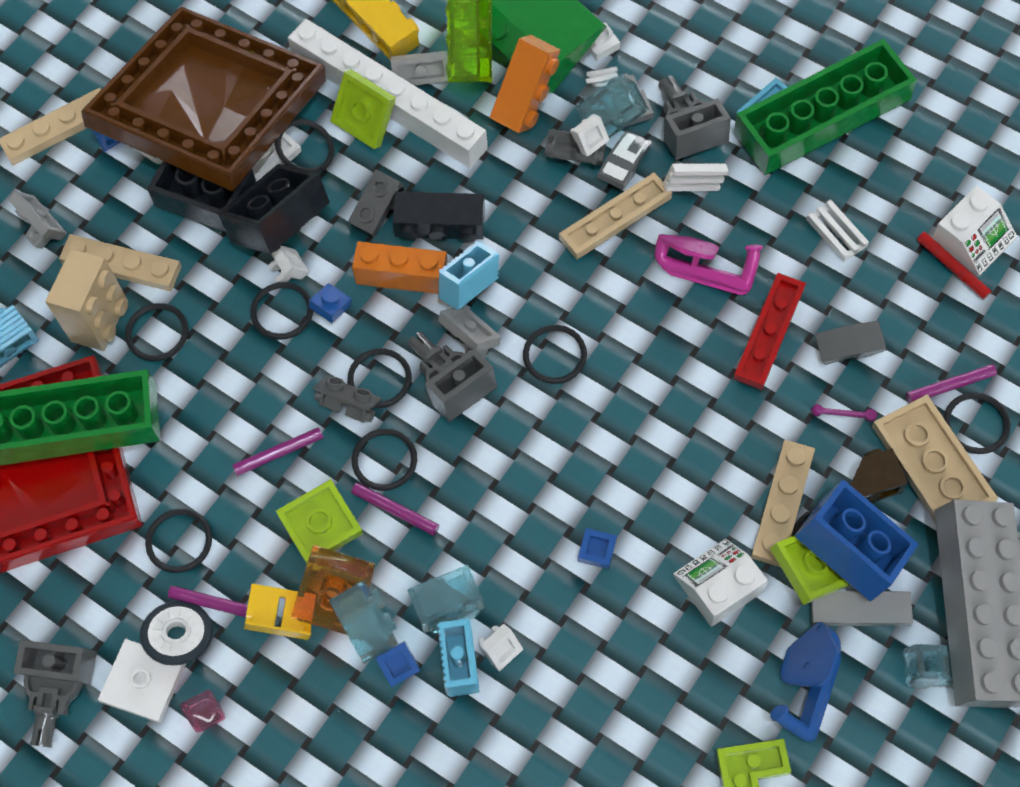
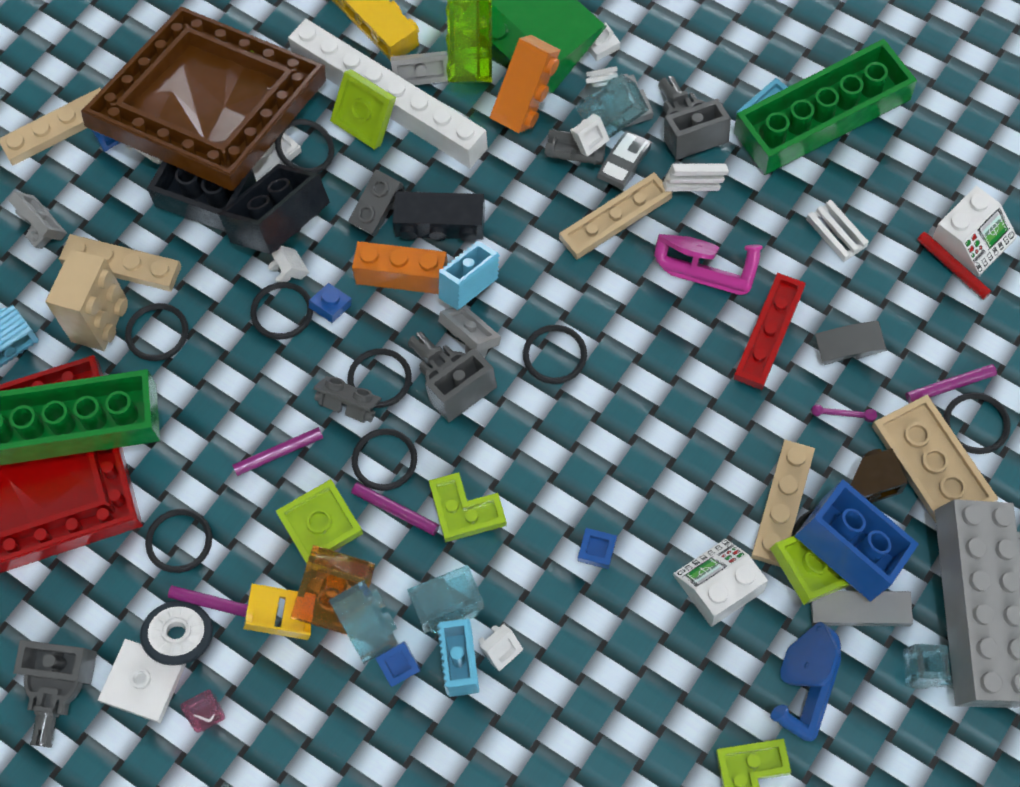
(463, 517): none -> lime plate

